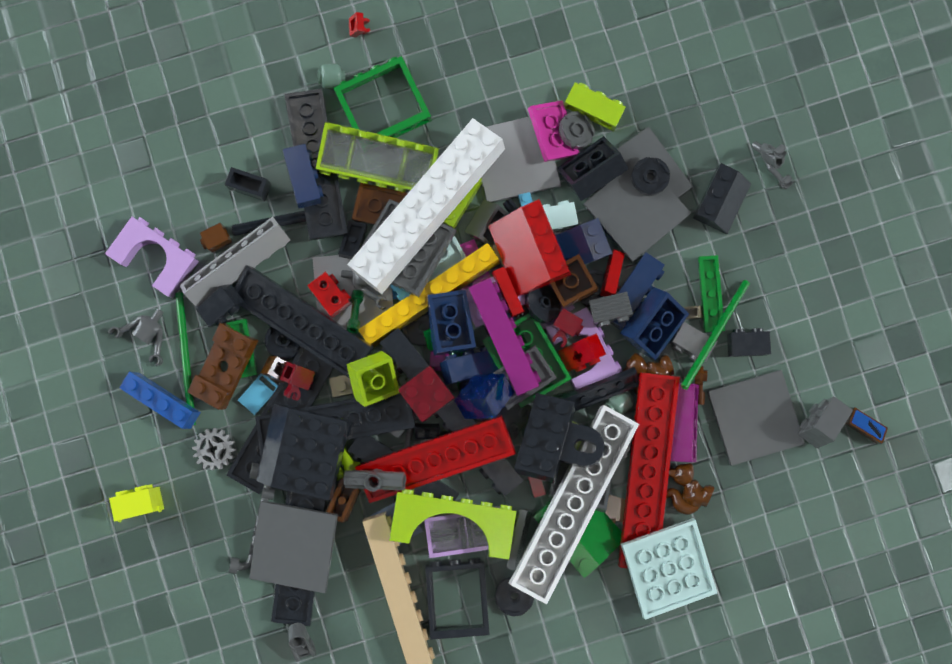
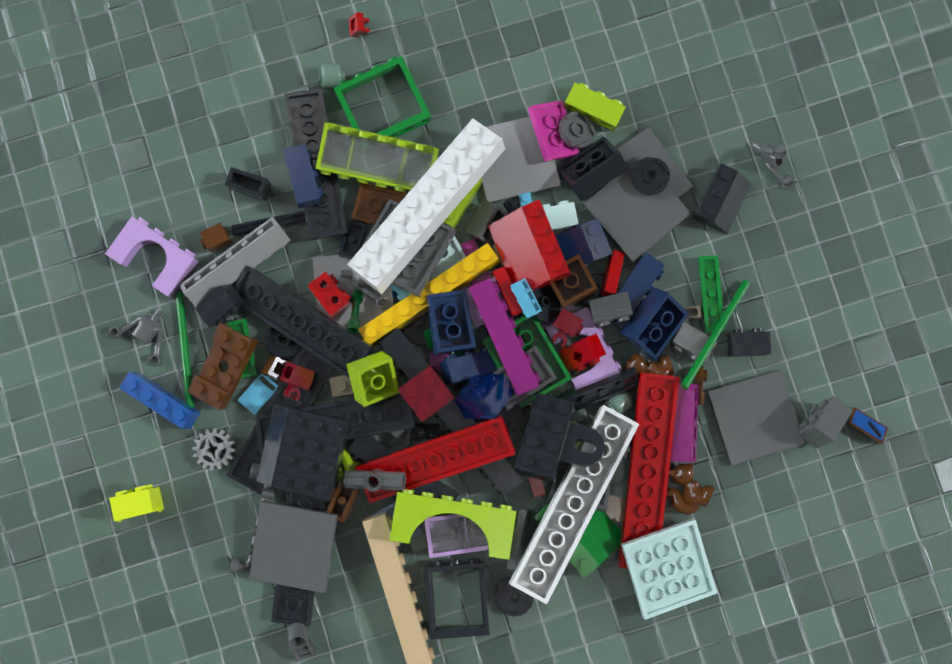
(525, 298): none -> medium azure piece

